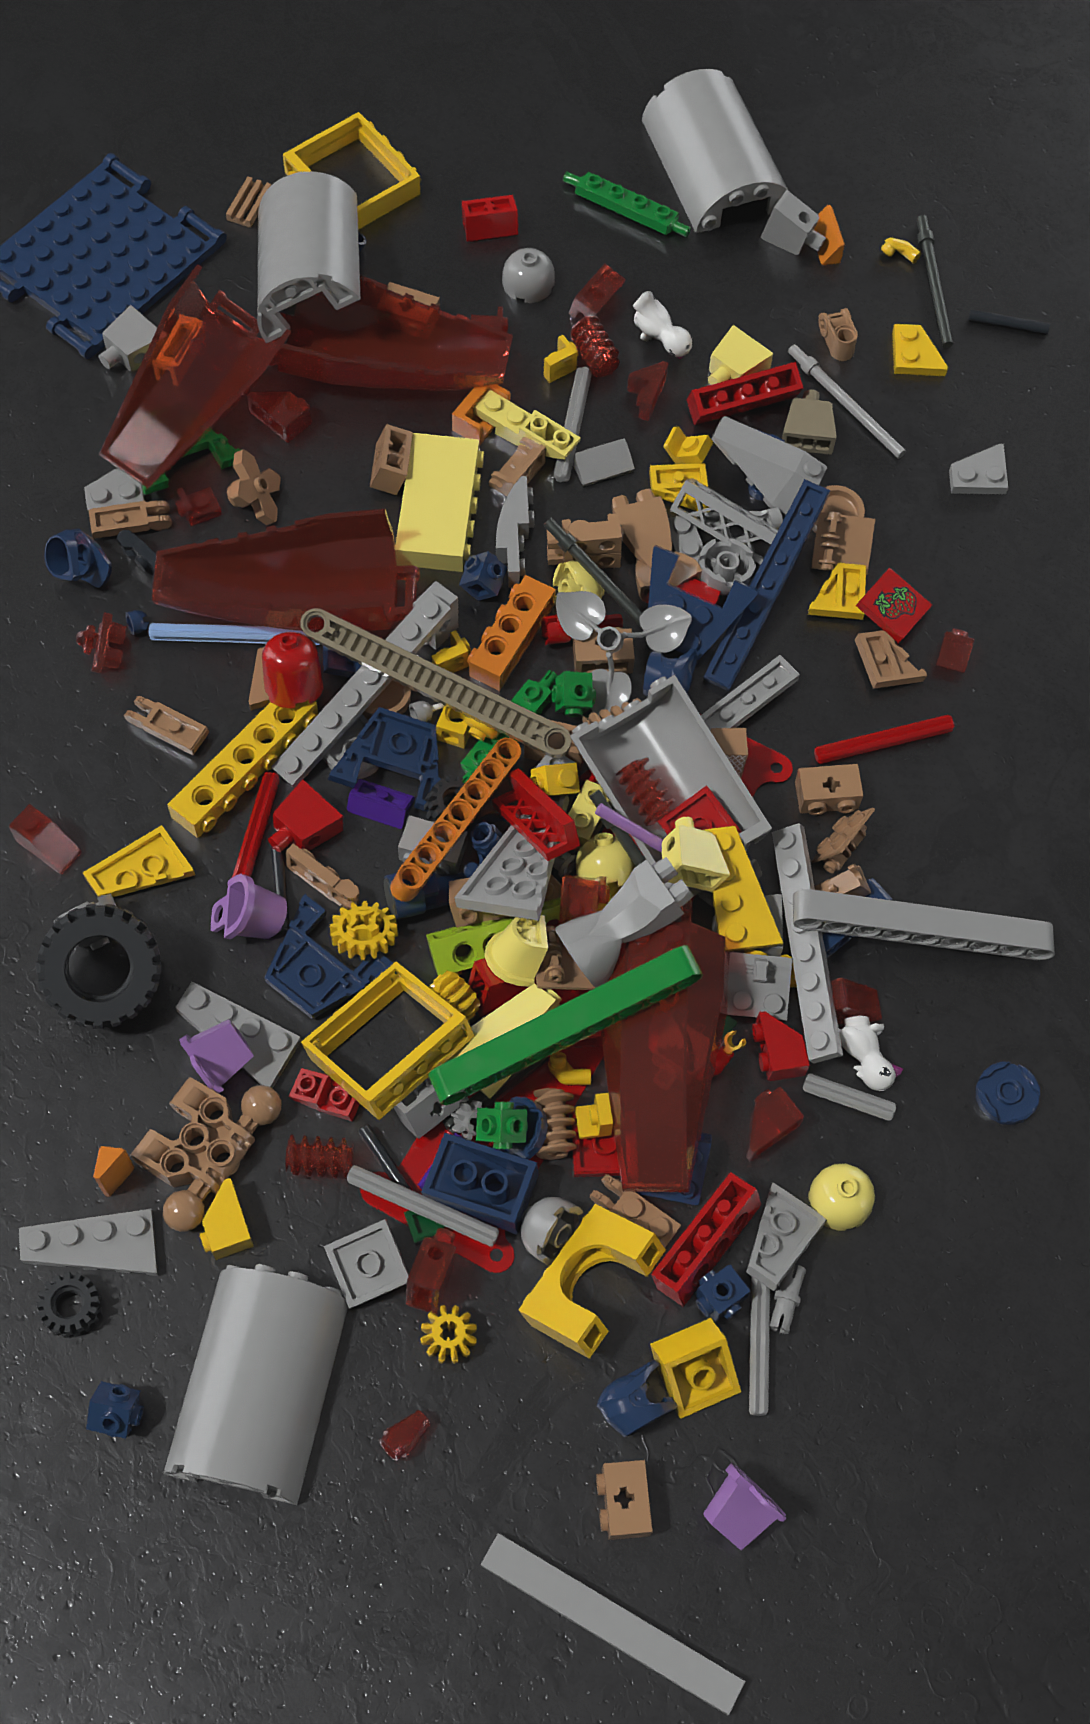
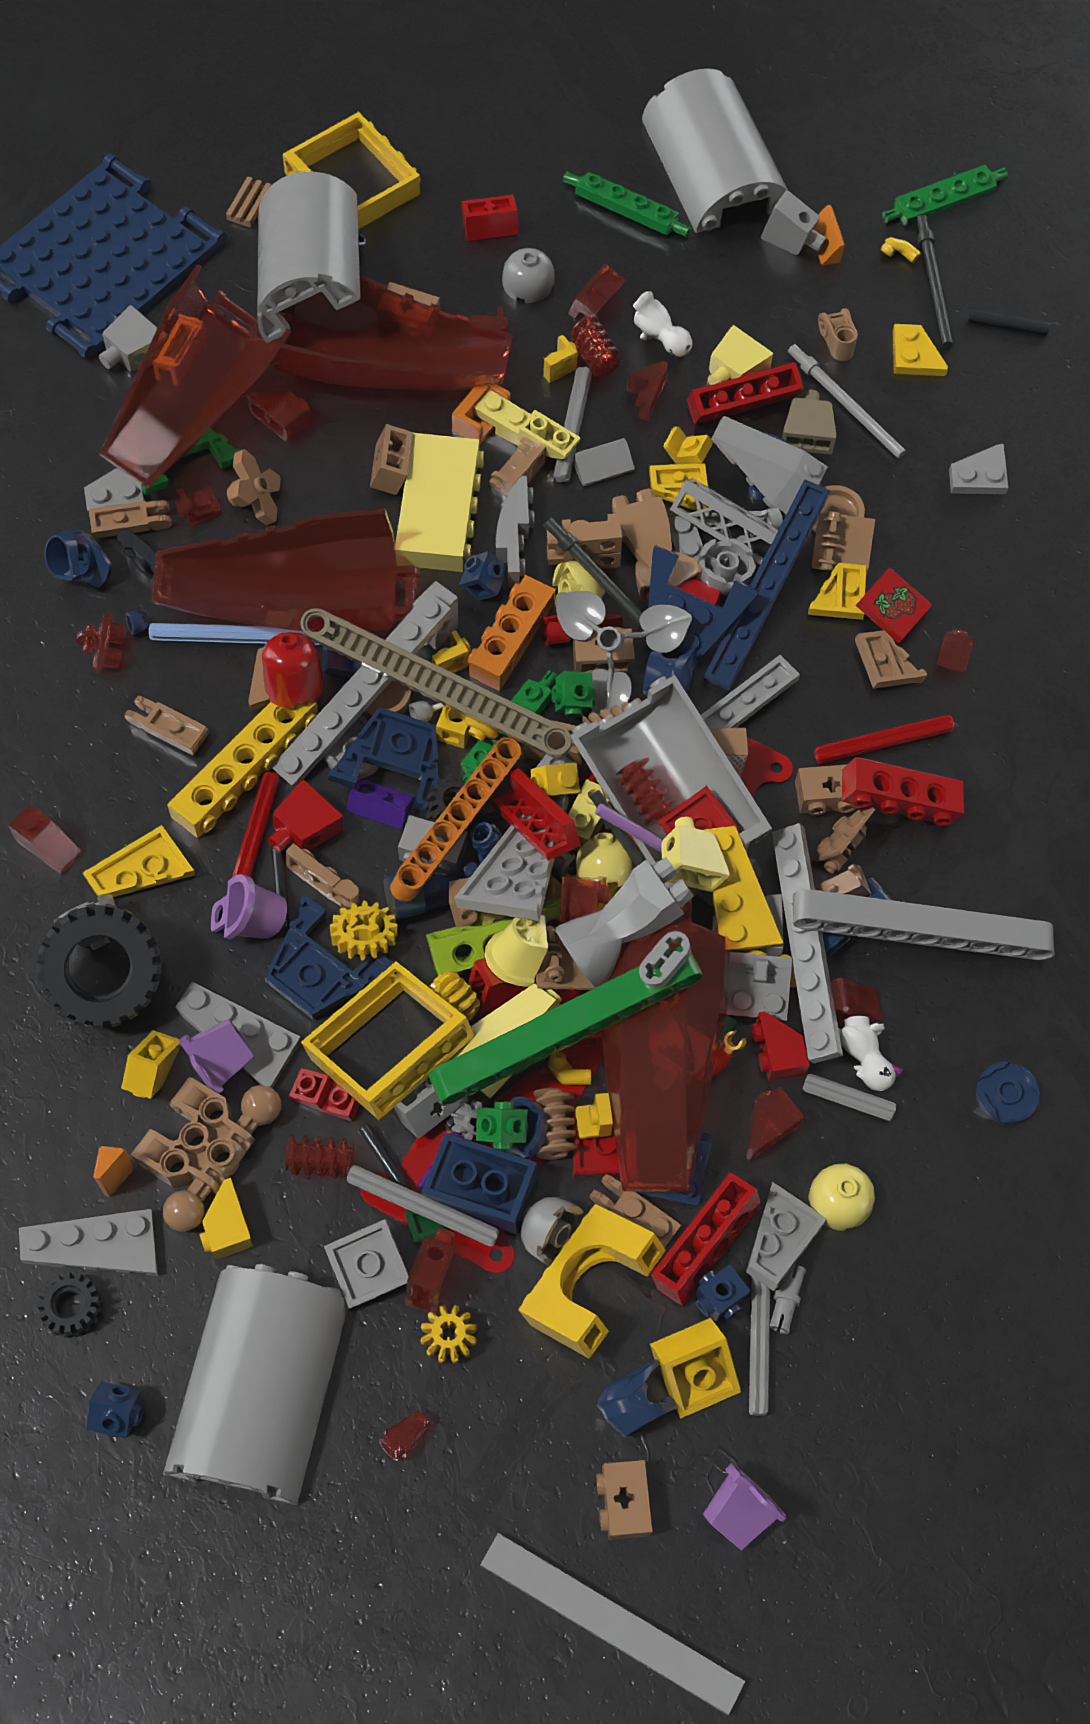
(150, 1064): none -> yellow slope
(659, 955): none -> light grey beam
(902, 791): none -> red brick
(945, 194): none -> green plate

